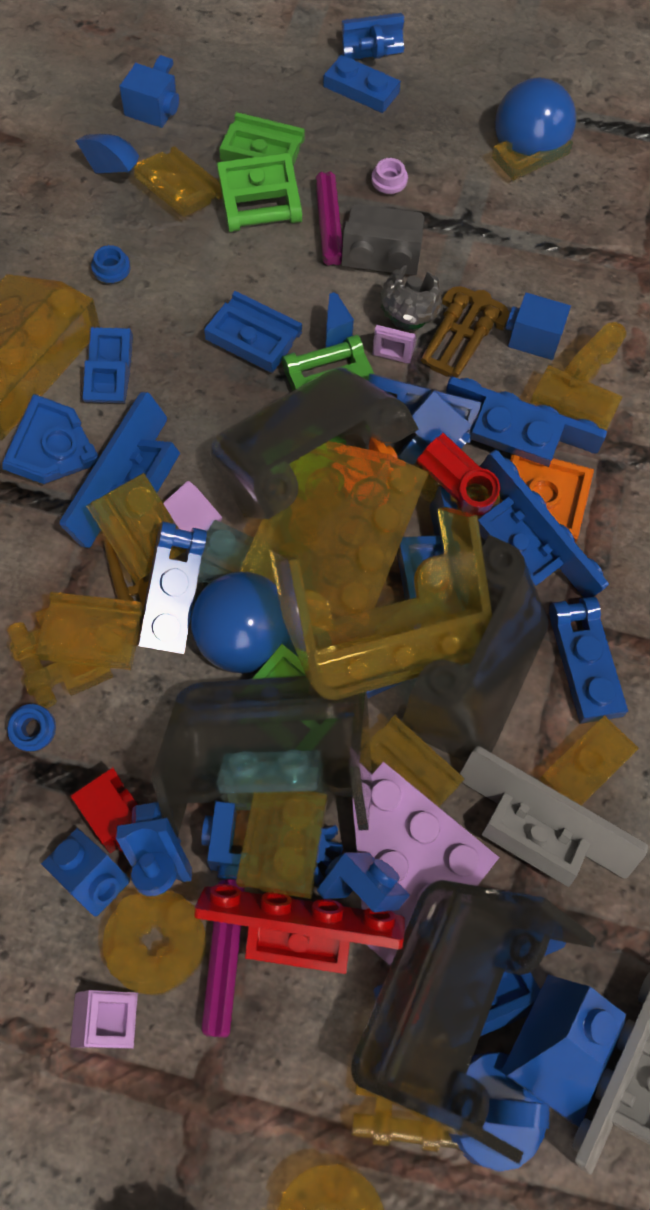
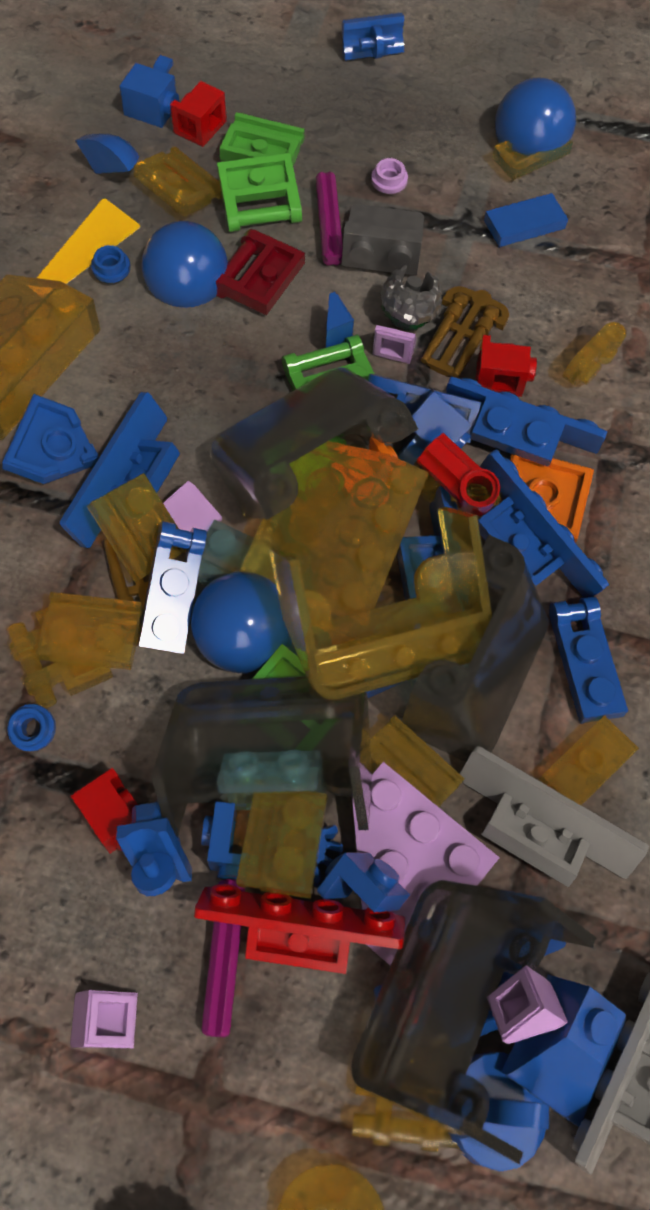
(86, 872): blue bracket -> none
(101, 228): none -> yellow sticker
(108, 365): blue slope -> none
(129, 958): clear yellow plate -> none
(183, 264): none -> blue piece
(199, 113): none -> red brick
(253, 331): blue plate -> none
(267, 275): none -> dark red plate
(361, 83): blue plate -> none
(504, 366): none -> red brick
(525, 220): none -> blue tile
(525, 1006): none -> lavender slope
(537, 325): blue brick -> none
(576, 397): clear yellow plate -> none

